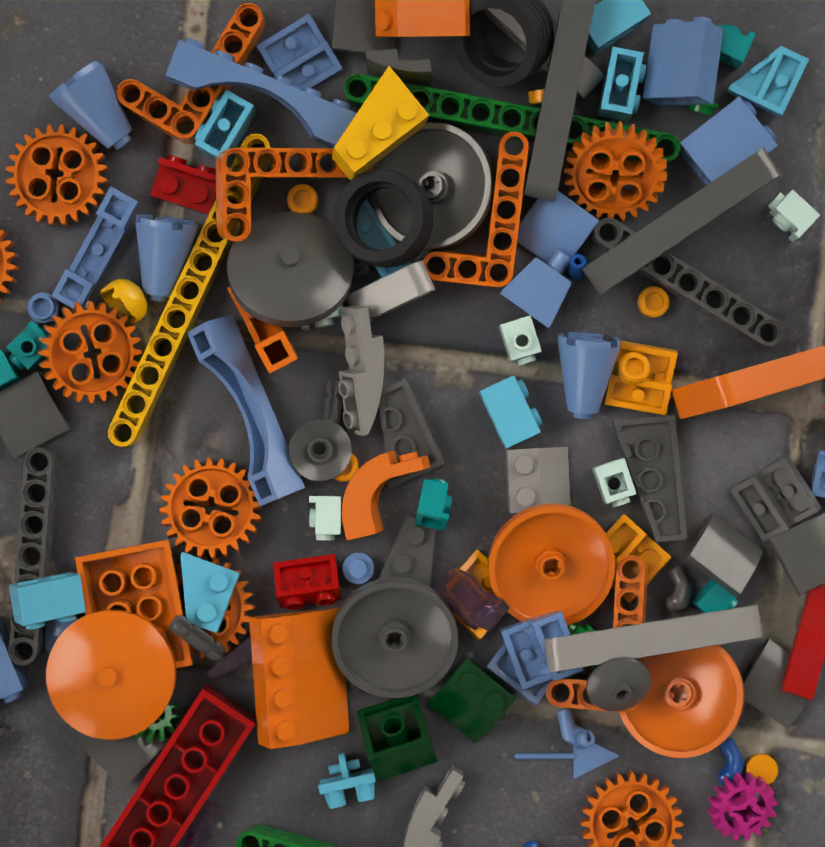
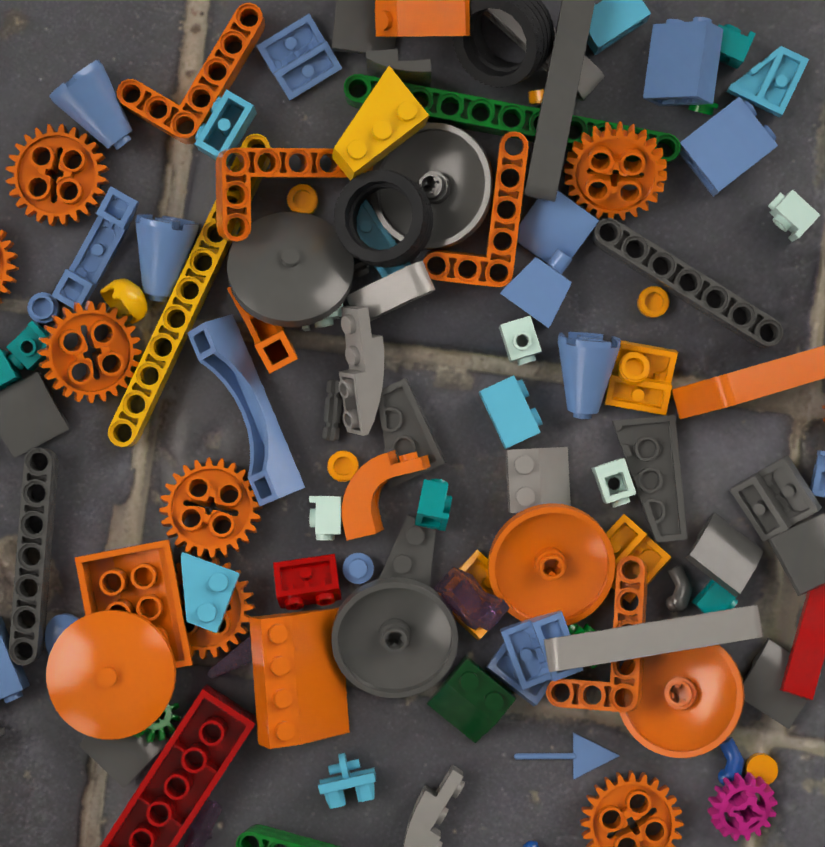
(47, 599): medium azure brick -> none
(185, 185): red bracket -> none
(197, 637): dark grey axle -> none
(198, 68): medium blue arch -> none
(321, 465): dark grey dish -> none
(396, 737): dark green slope -> none
(573, 733): medium blue arm -> none
(576, 264): blue arm -> none
(618, 684): dark grey dish -> none
(620, 84): medium azure brick -> none
(681, 221): dark grey beam -> none

